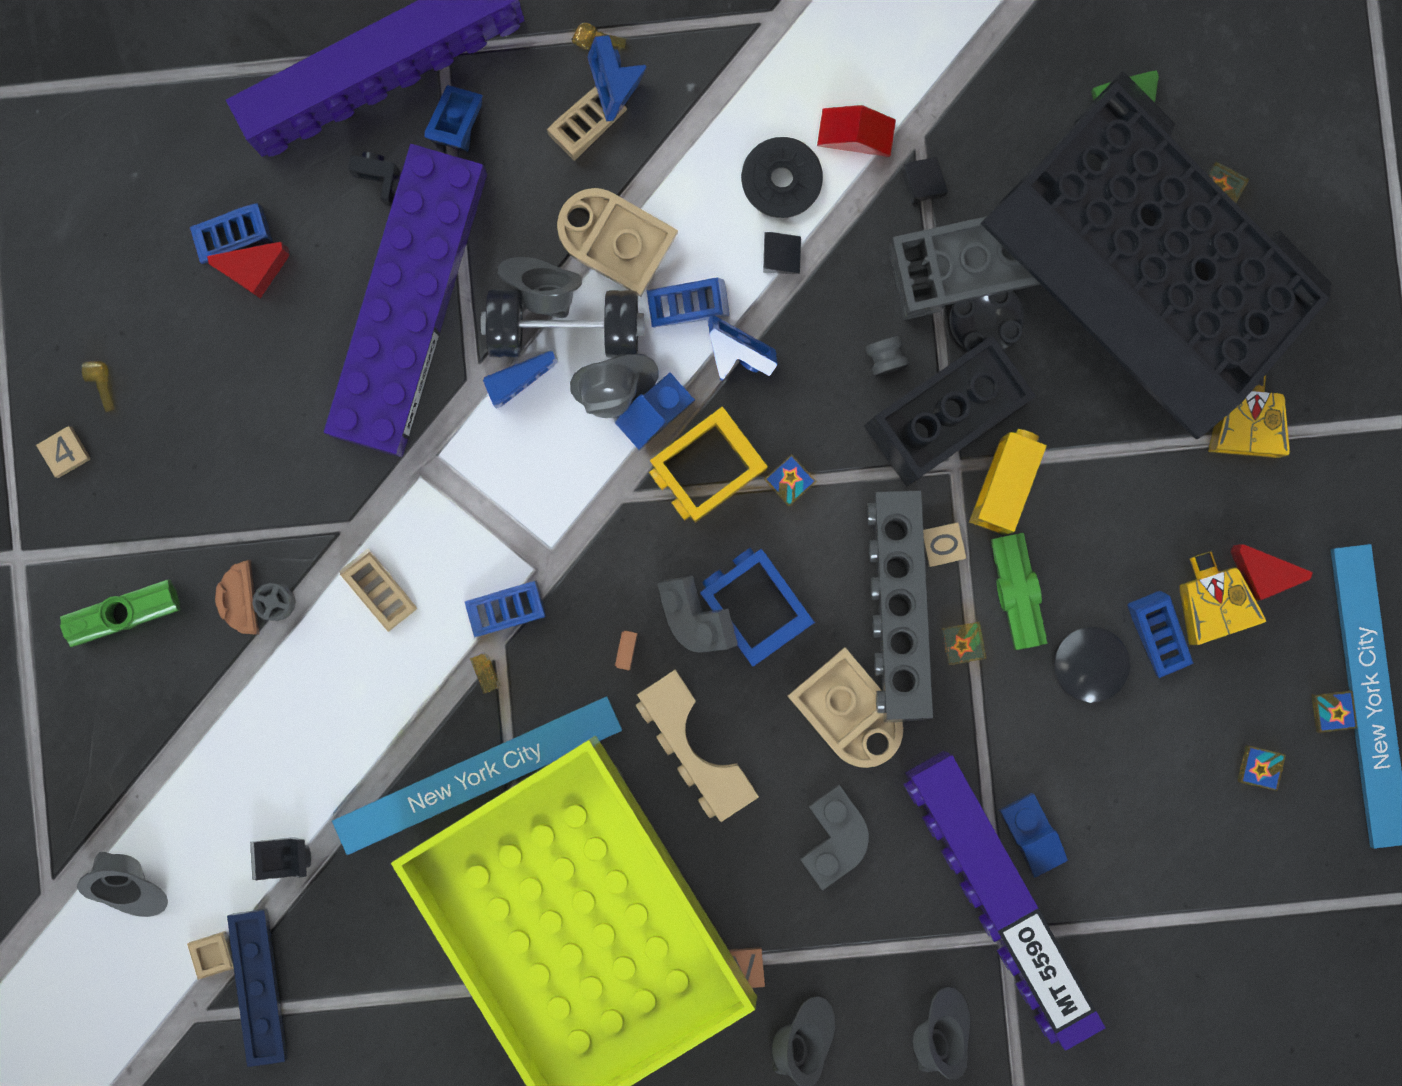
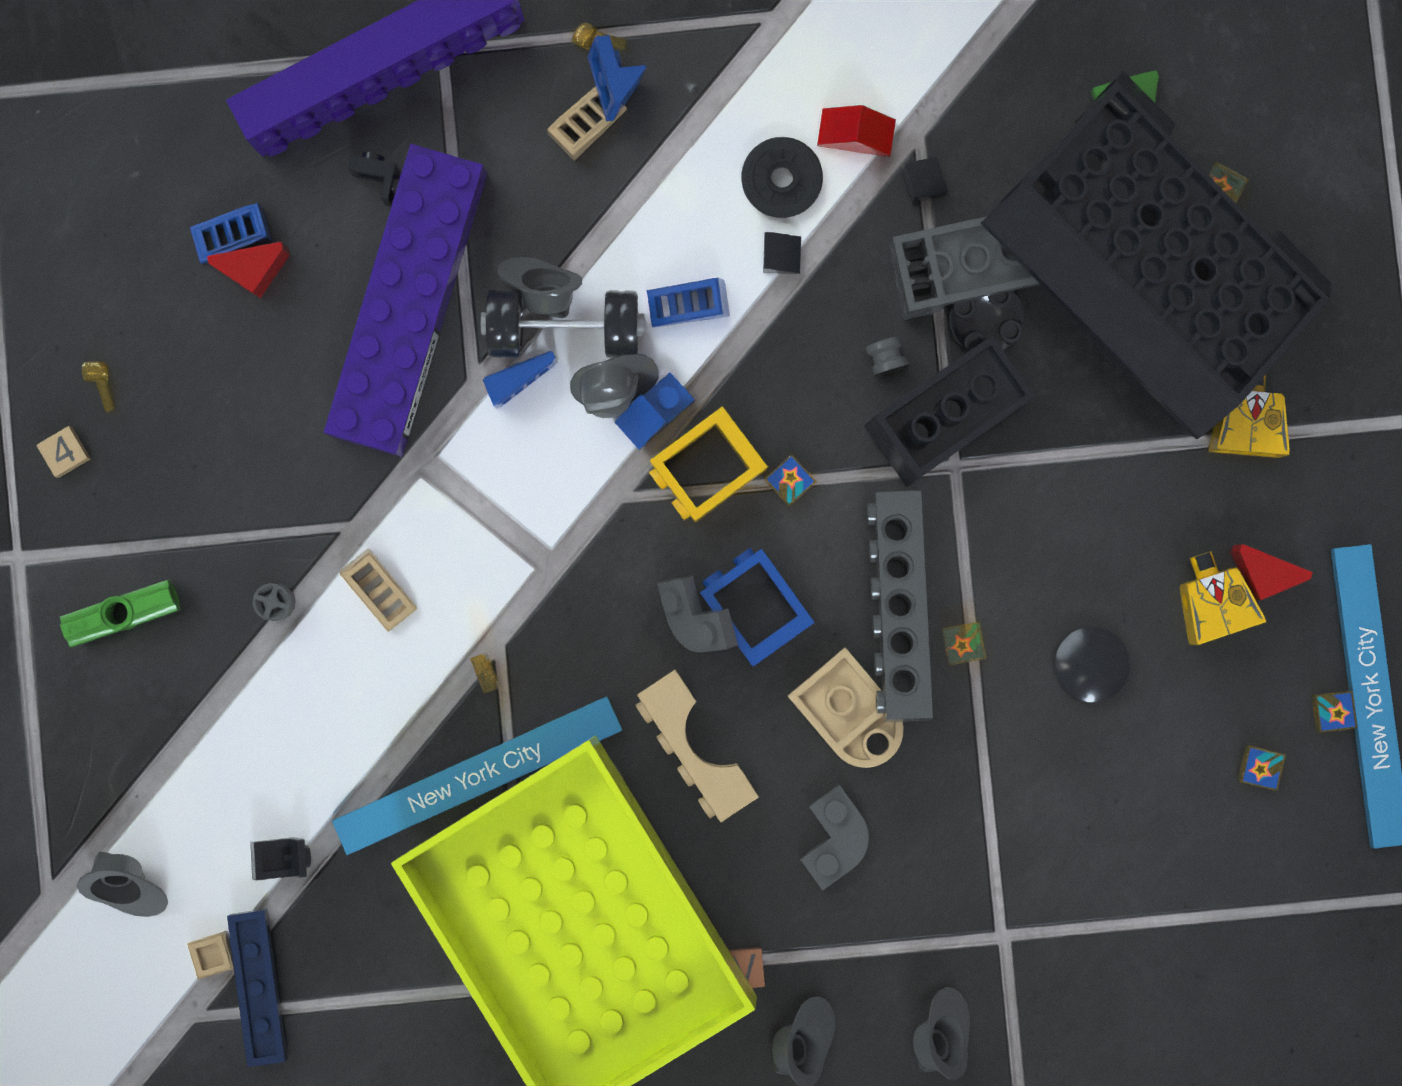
(235, 598): nougat tile -> none
(454, 118): blue slope -> none
(534, 598): blue slope -> none
(617, 239): tan plate -> none
(626, 650): nougat tile -> none
(733, 343): slope -> none
(943, 545): tan tile -> none
(1004, 899): dark purple brick -> none
(1008, 482): yellow window -> none
(1019, 591): bright green piece -> none
(1033, 835): blue slope -> none
(1138, 611): blue slope -> none

